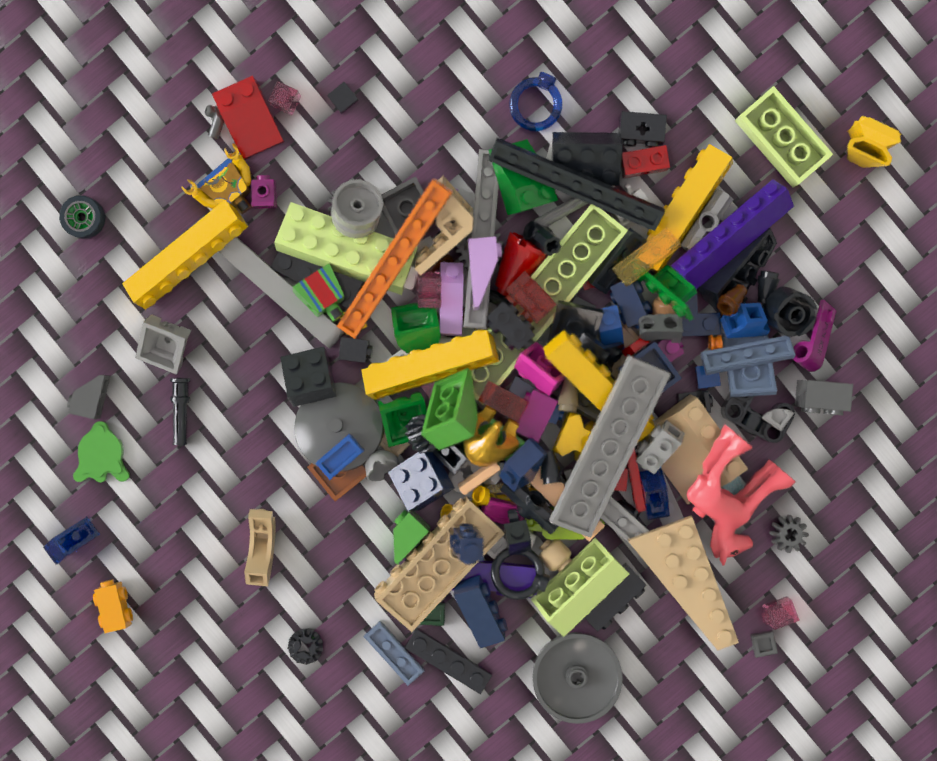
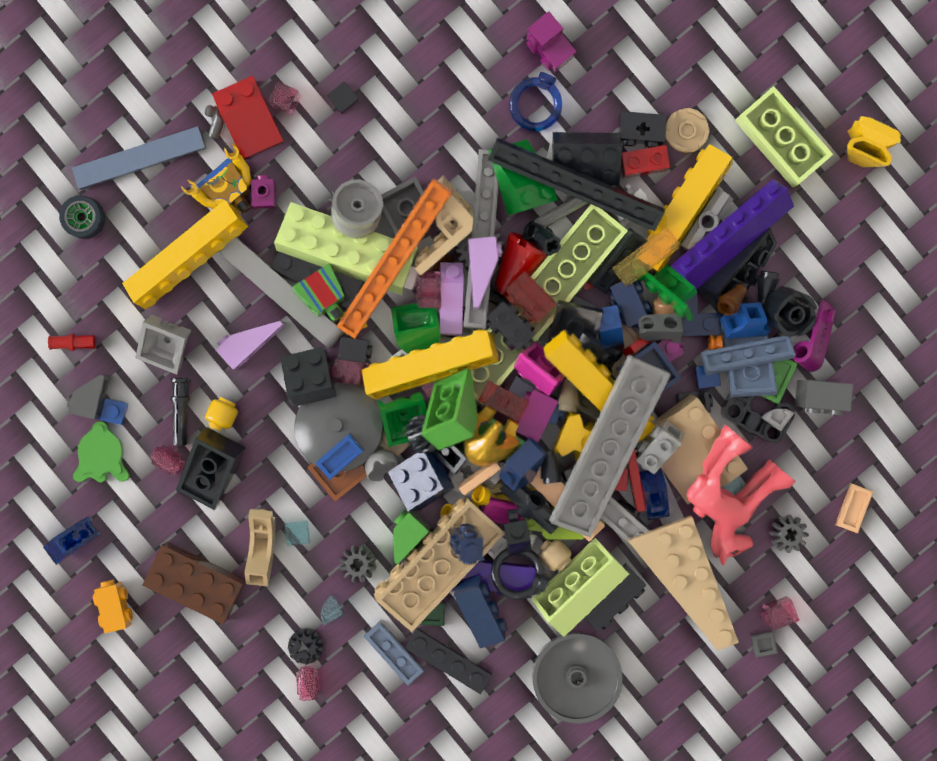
(72, 342): none -> red pin
(114, 411): none -> blue plate
(138, 158): none -> sand blue tile
(167, 460): none -> clear pink brick
(194, 582): none -> reddish brown brick
(210, 467): none -> black slope
(221, 414): none -> yellow head
(243, 345): none -> lavender slope
(297, 533): none -> clear light blue tile
(307, 683): none -> clear pink brick
(330, 610): none -> clear light blue tile
(349, 371): none -> clear pink brick
(365, 567): none -> dark grey gear
(548, 41): none -> magenta brick
(686, 130): none -> tan tile
(783, 372): none -> bright green plate
(854, 508): none -> light nougat tile

